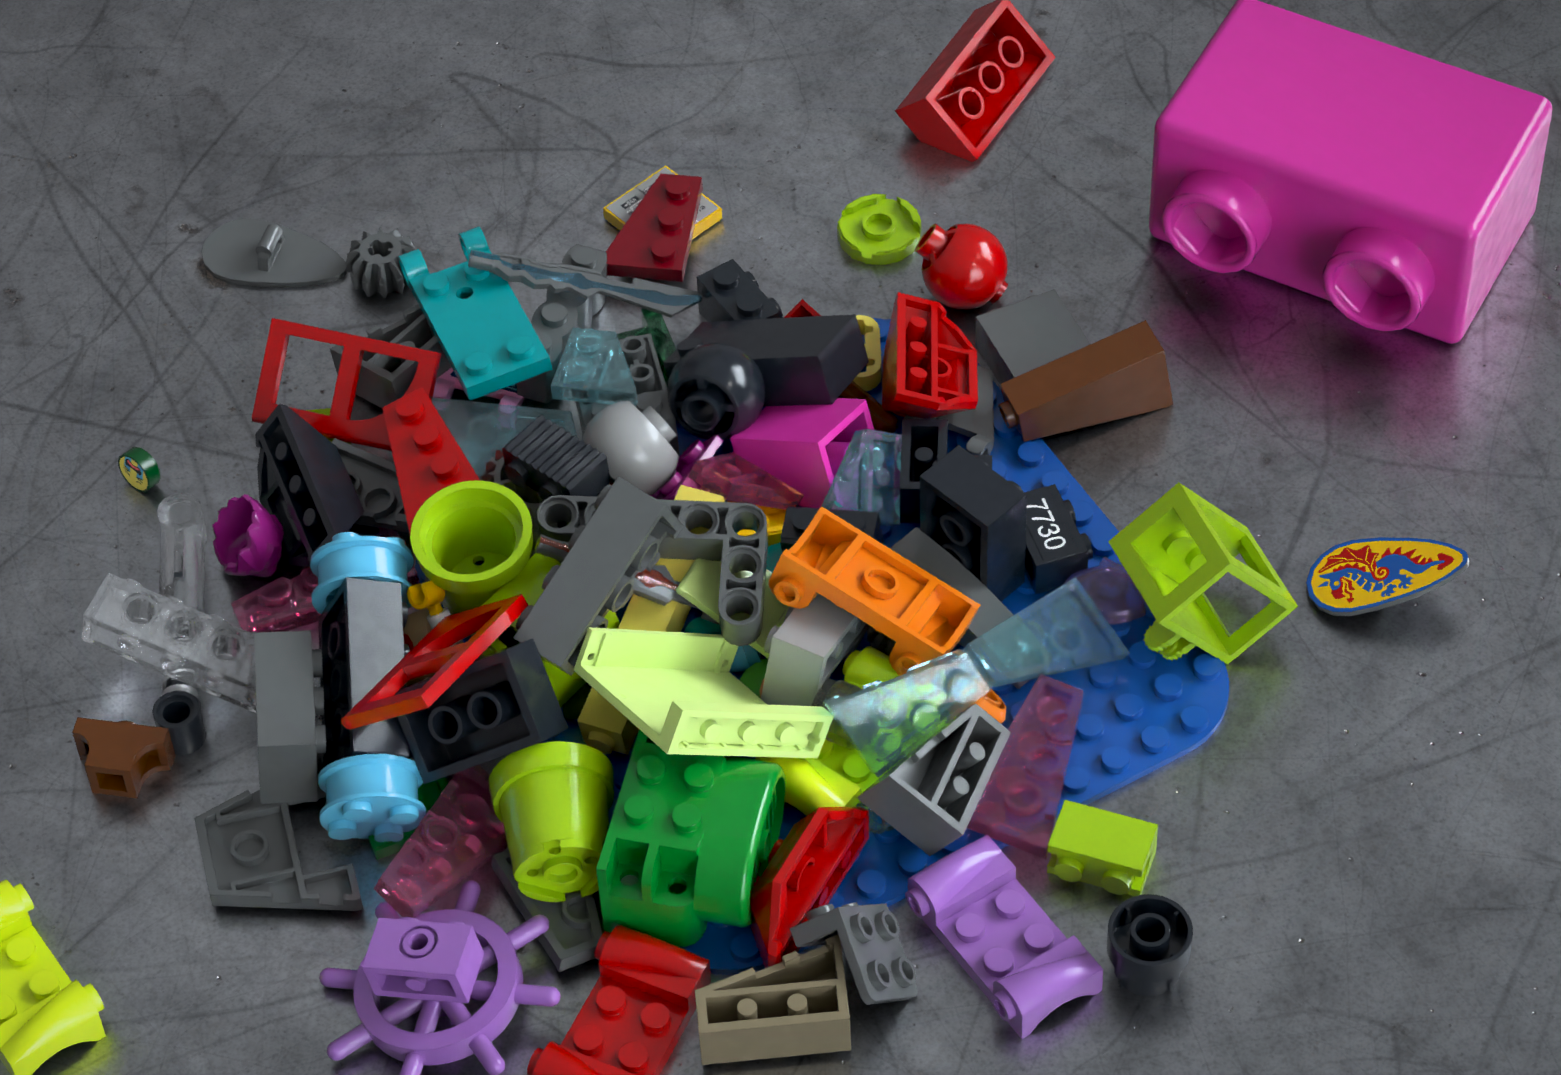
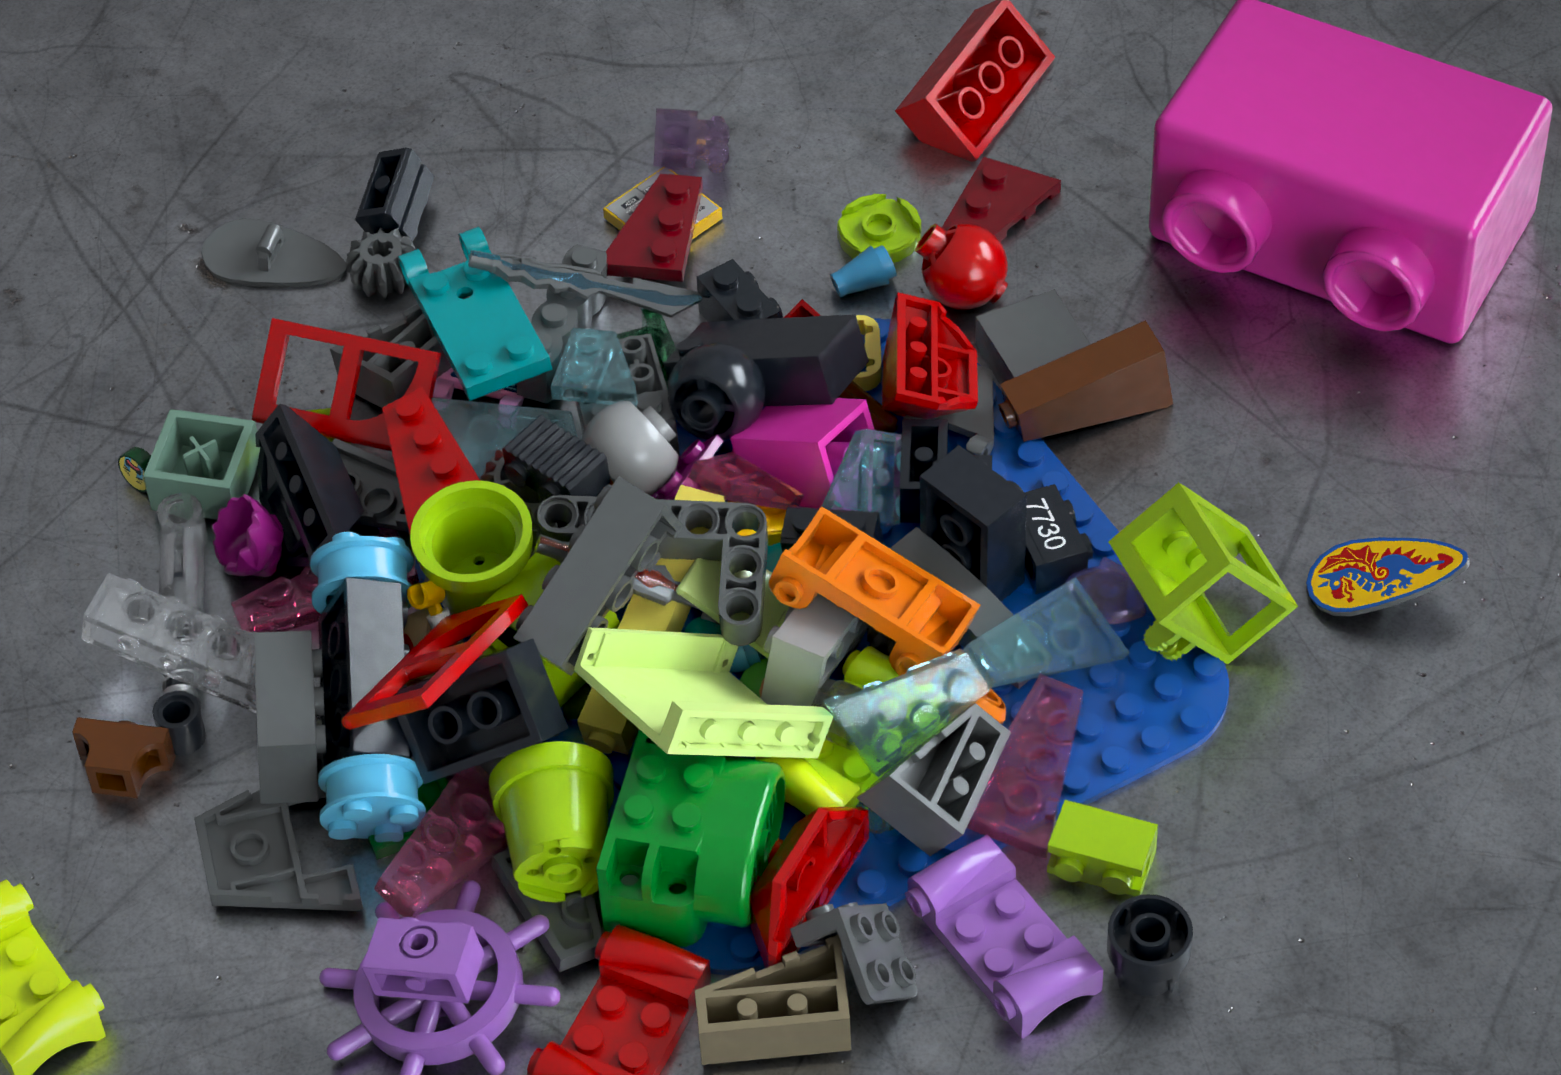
(203, 458): none -> sand green brick
(395, 193): none -> black brick
(684, 139): none -> clear purple plate
(866, 271): none -> dark azure cone
(1001, 196): none -> dark red wing

